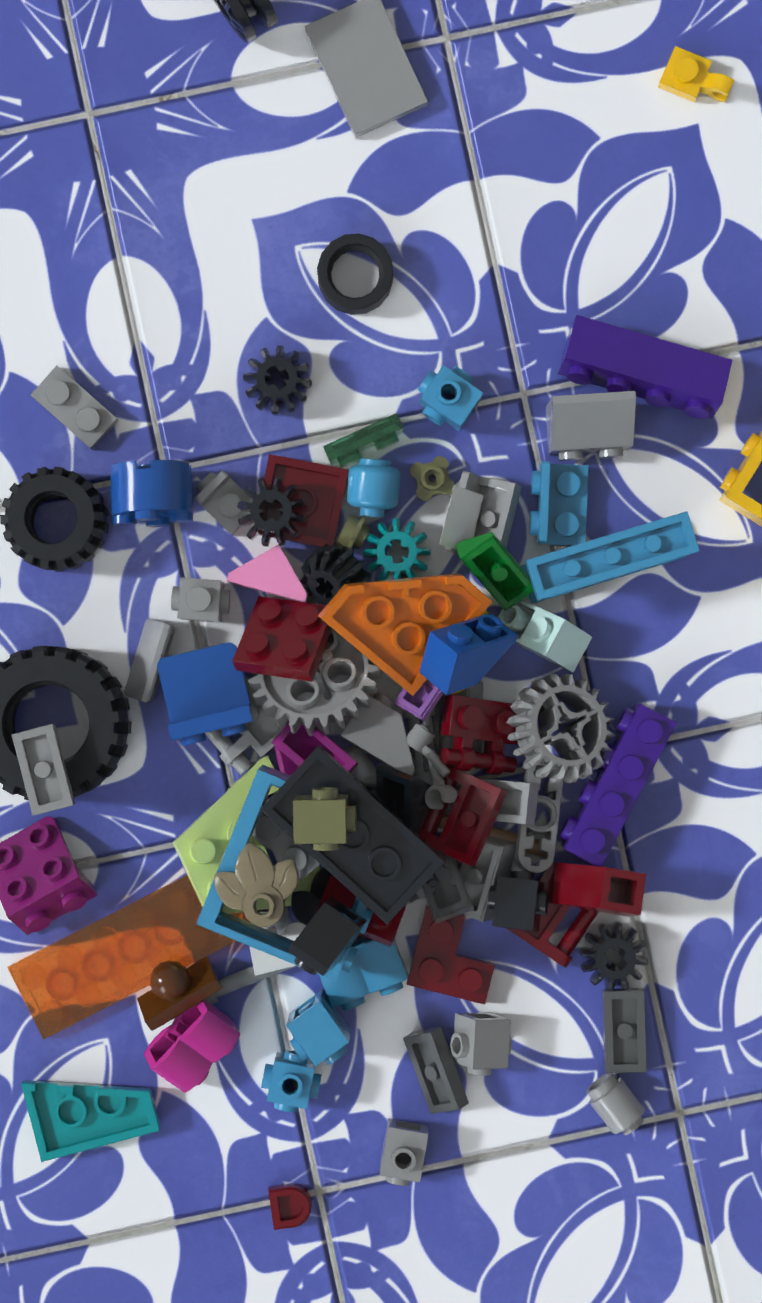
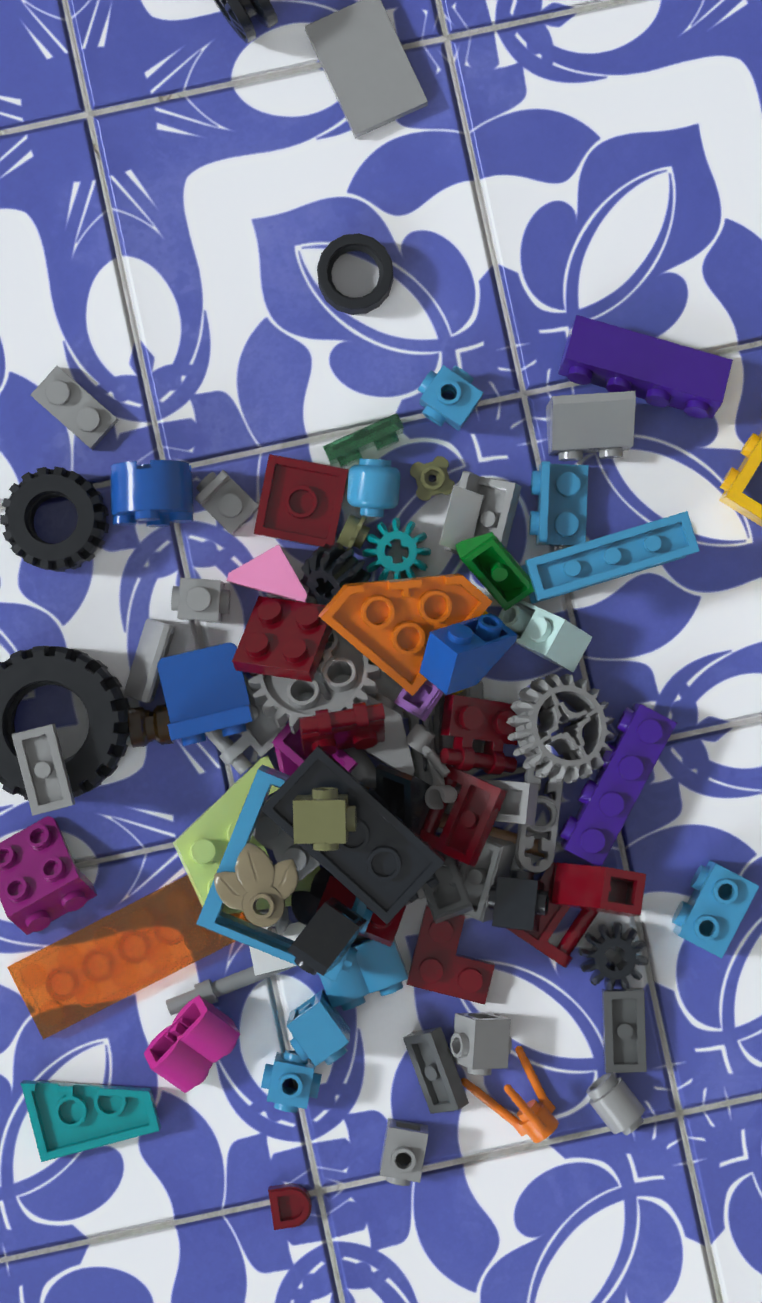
(149, 726): none -> dark brown wheel
(177, 990): reddish brown tile -> none
(270, 393): black gear -> none
(272, 526): black gear -> none
(343, 729): none -> dark red plate
(534, 1117): none -> orange plant
(688, 75): yellow plate -> none
(714, 908): none -> dark azure brick

